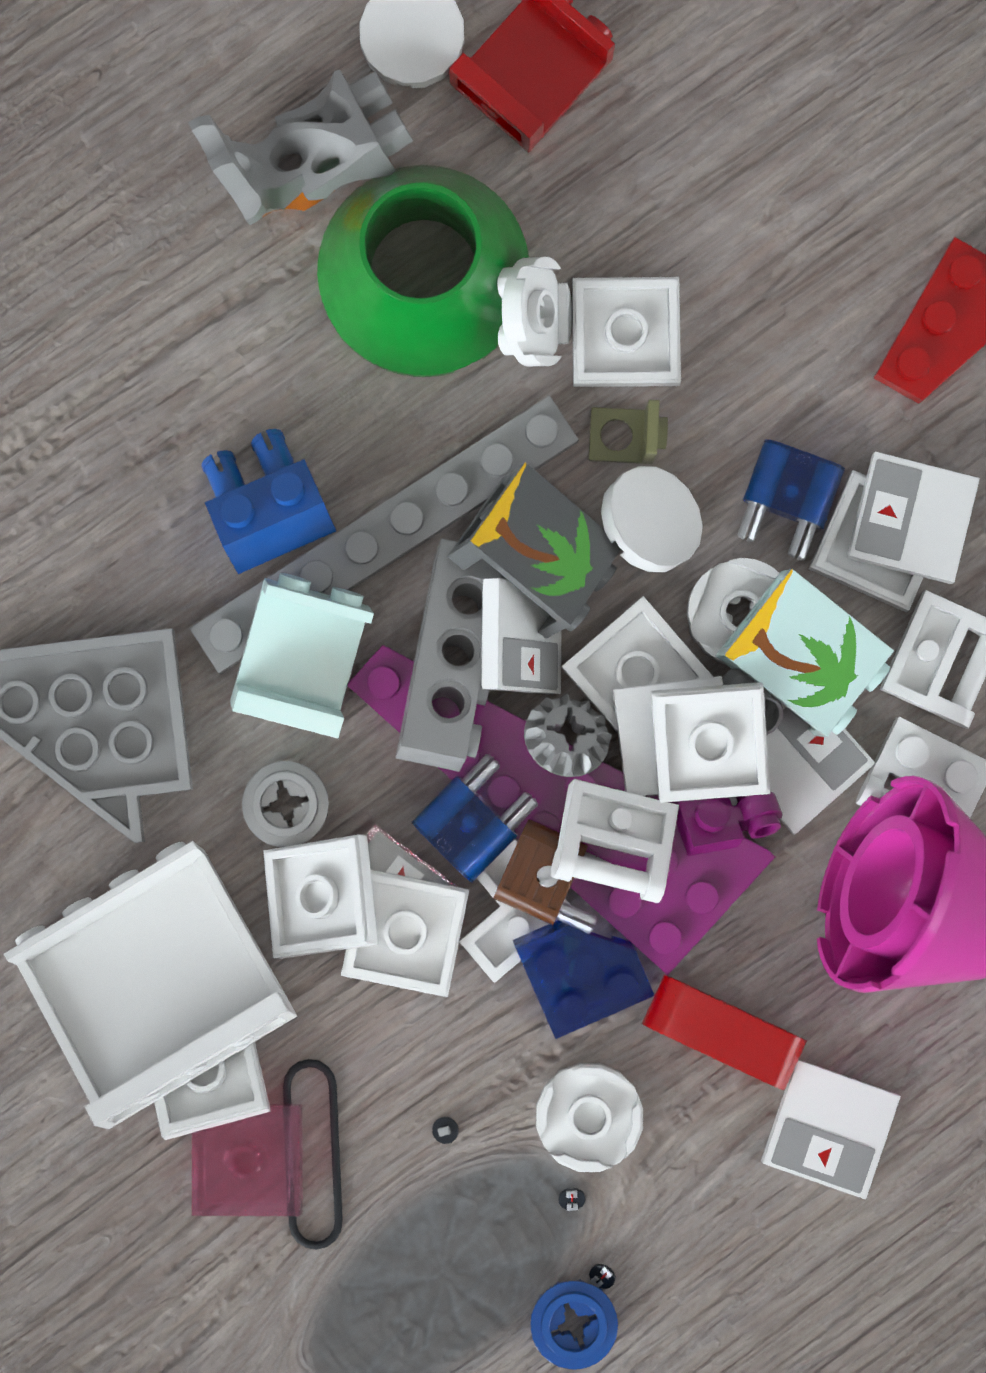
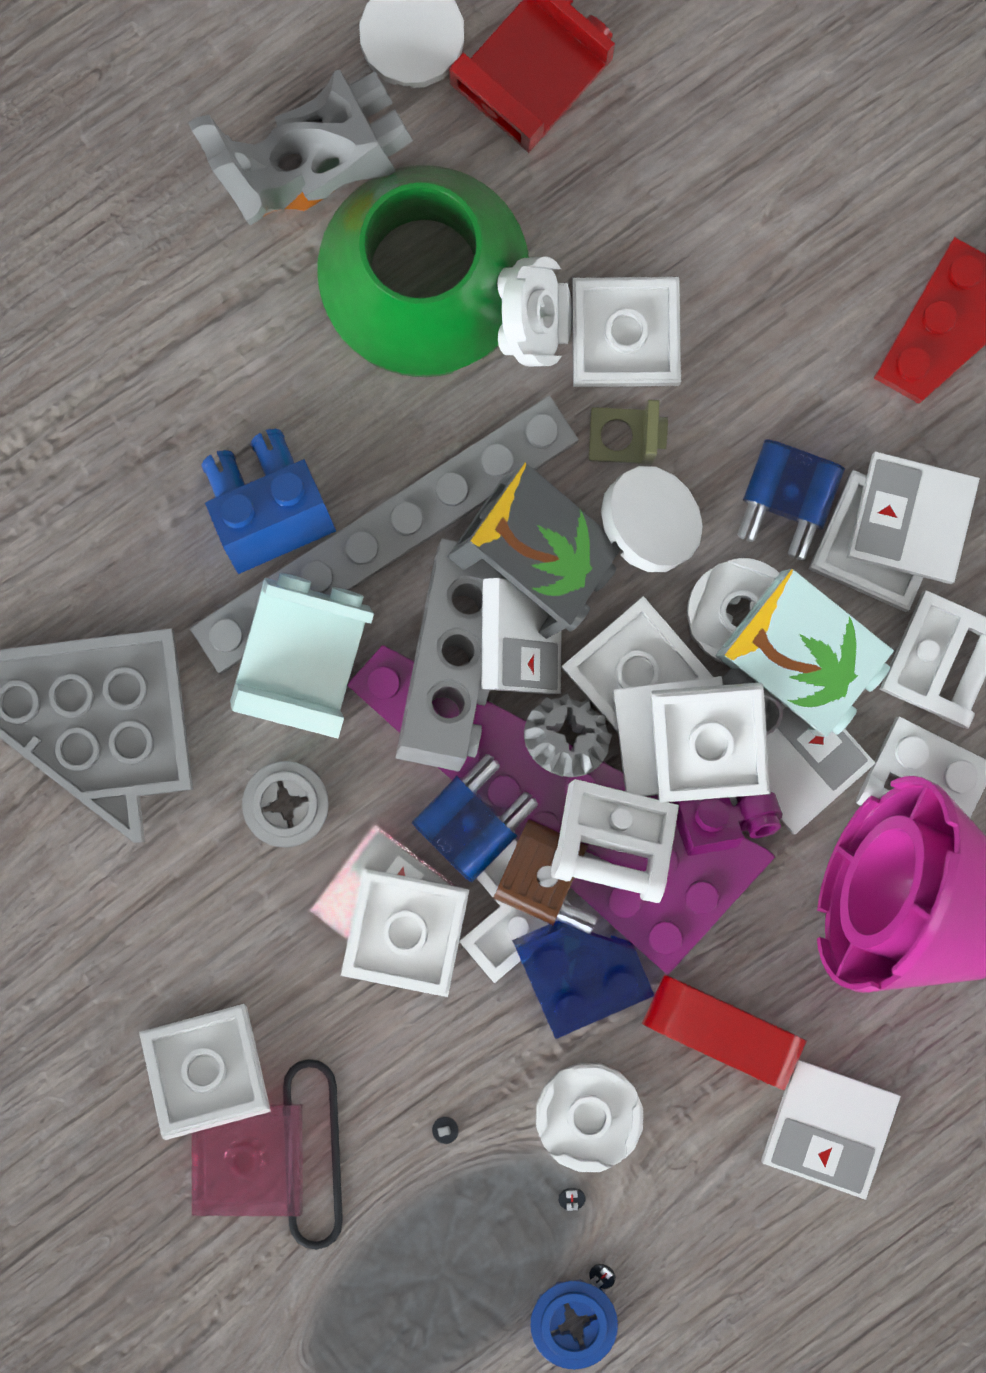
(151, 983): white panel -> none
(320, 897): white tile -> none

